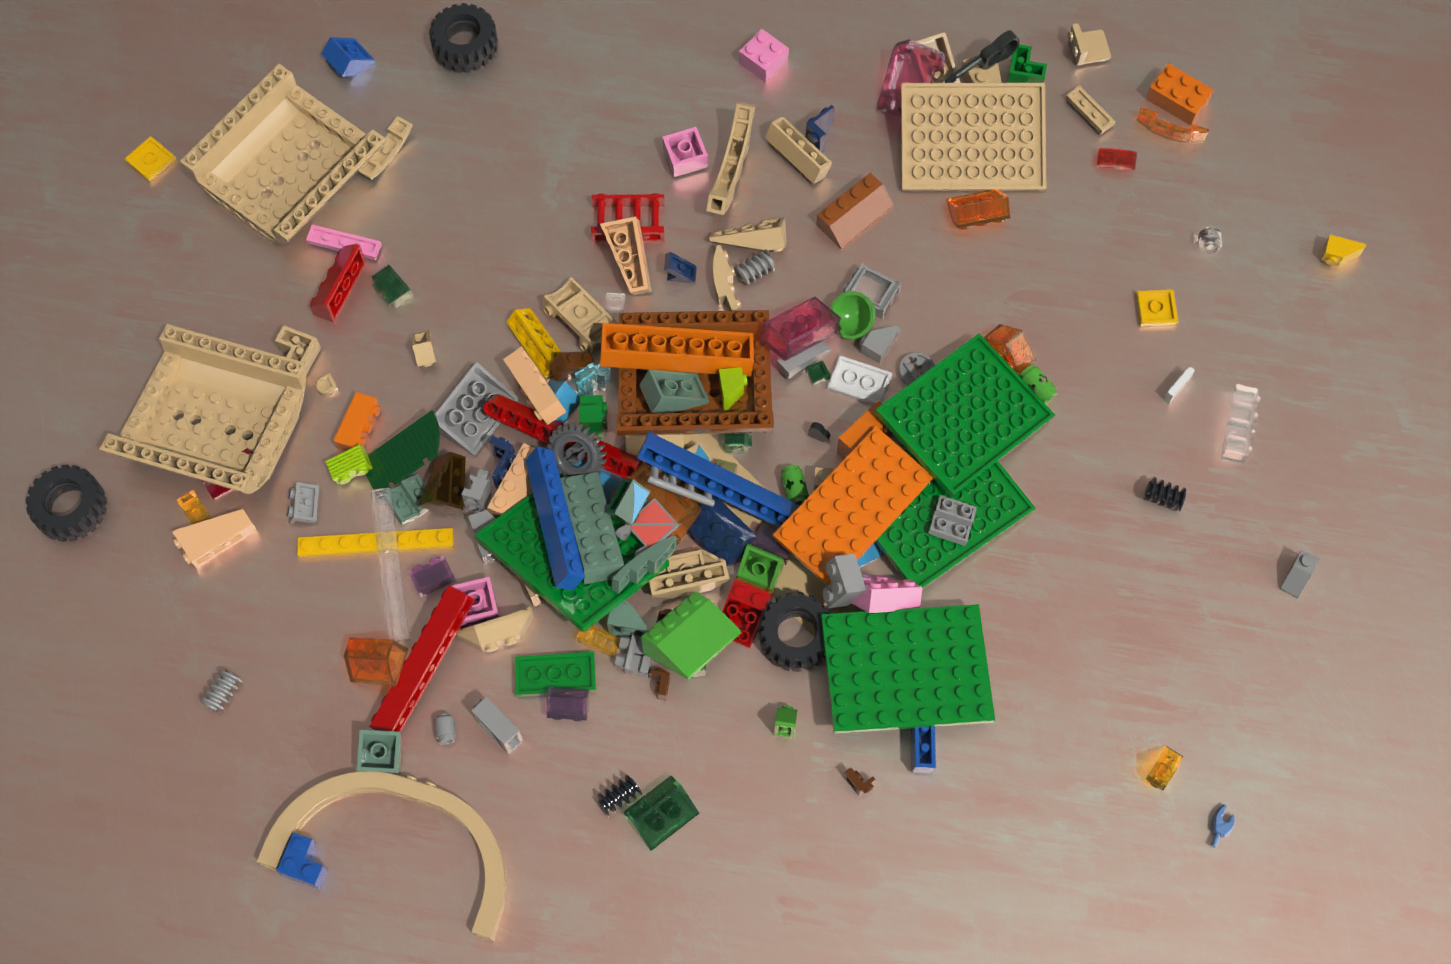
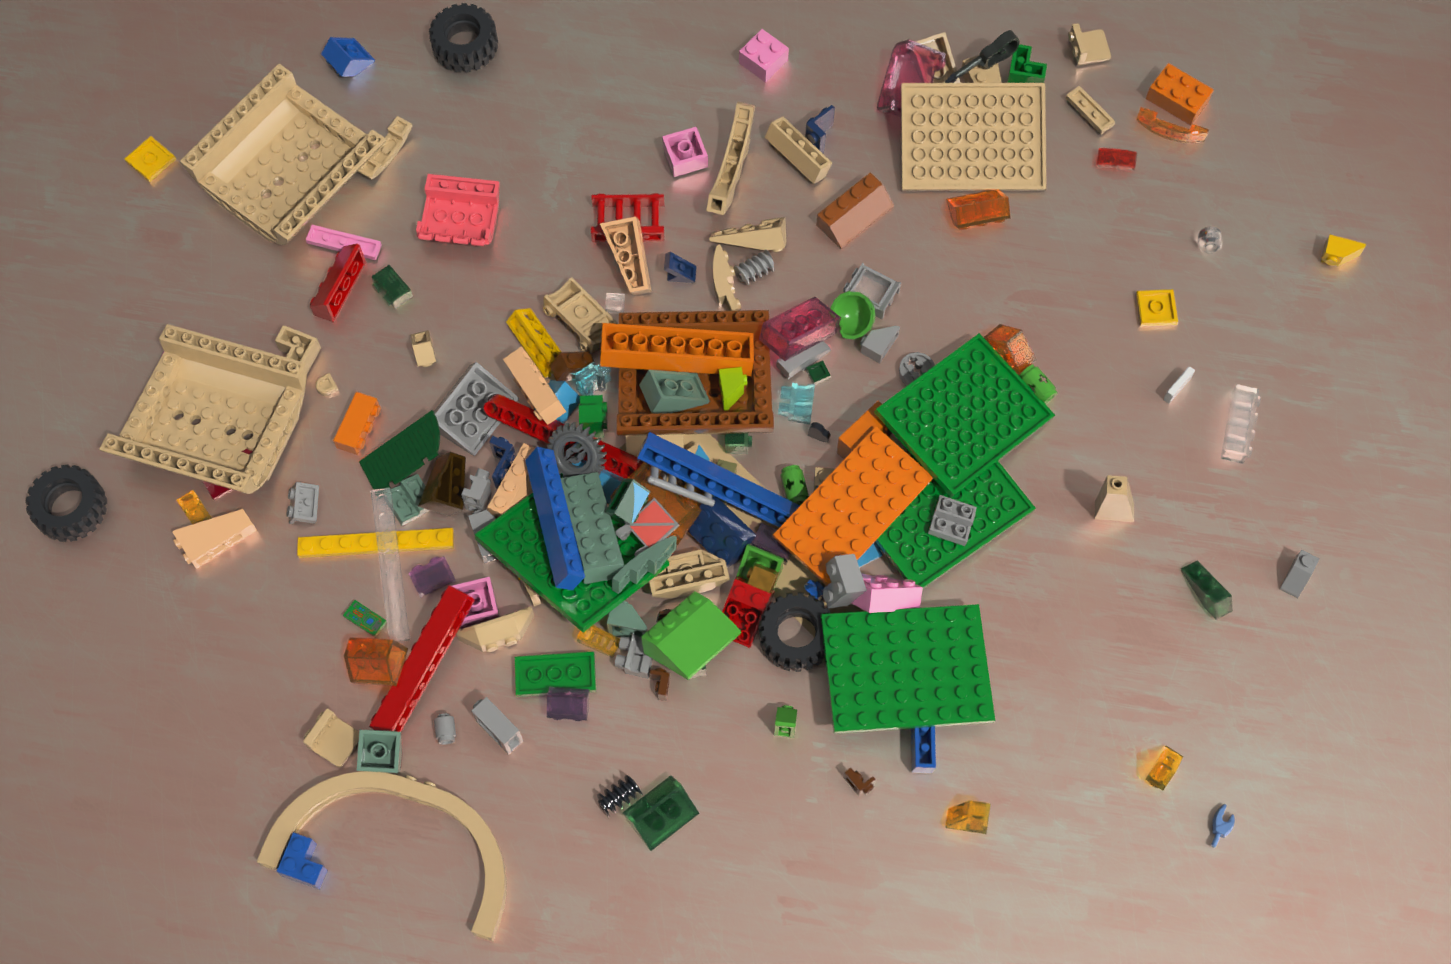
(220, 690): light grey piece -> none
(332, 738): none -> tan bracket
(349, 464): lime brick -> none
(365, 618): none -> green tile
(459, 210): none -> coral slope
(762, 577): none -> pearl gold brick
(800, 402): none -> clear light blue hips
(815, 589): none -> blue plate
(859, 380): white tile -> none
(969, 817): none -> clear yellow slope
(1115, 500): none -> tan slope
(1165, 493): black piece -> none
(1208, 590): none -> clear green slope

